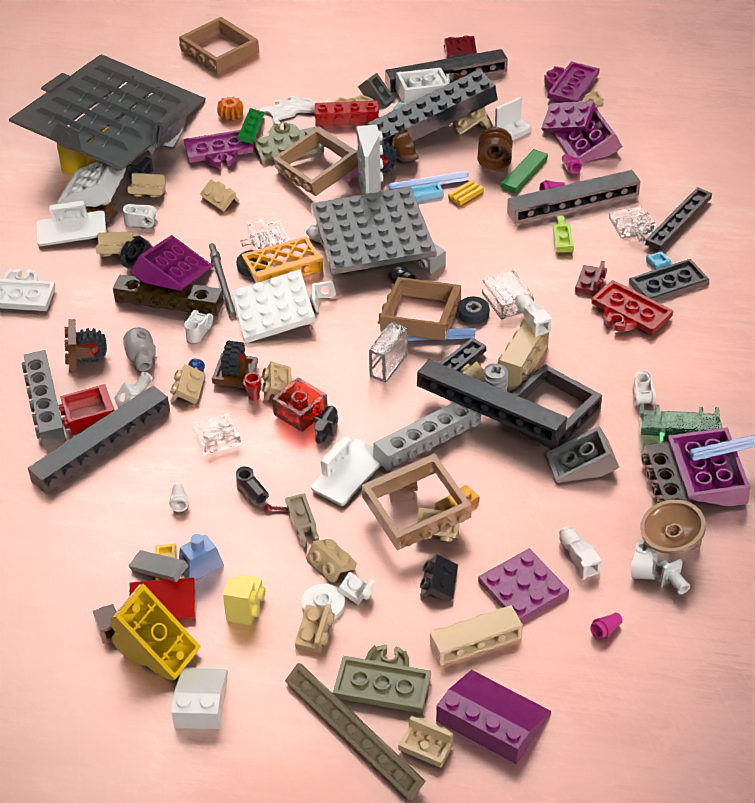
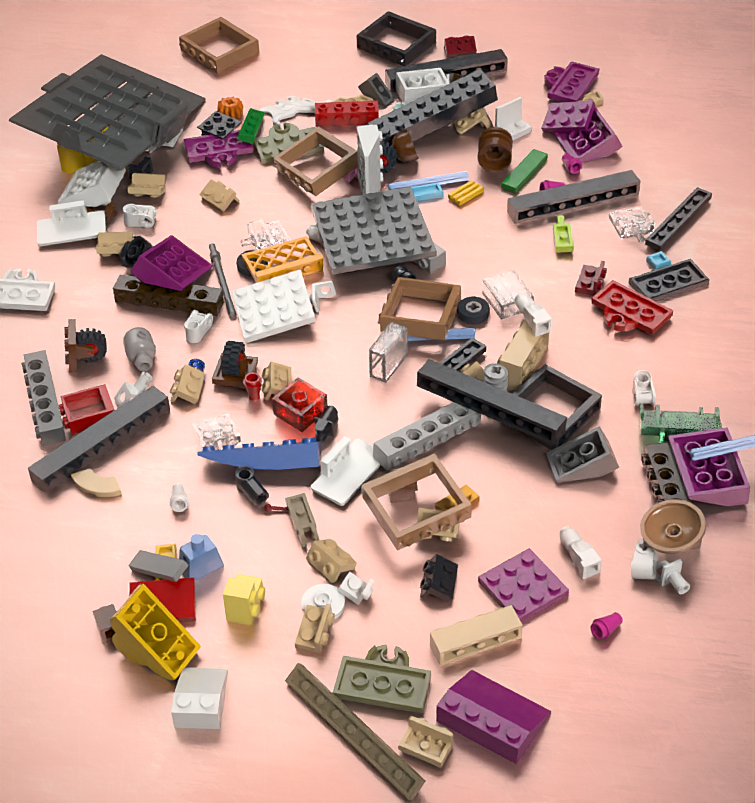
(95, 484): none -> tan tile
(218, 125): none -> hinge
(269, 455): none -> wedge
(425, 35): none -> black window

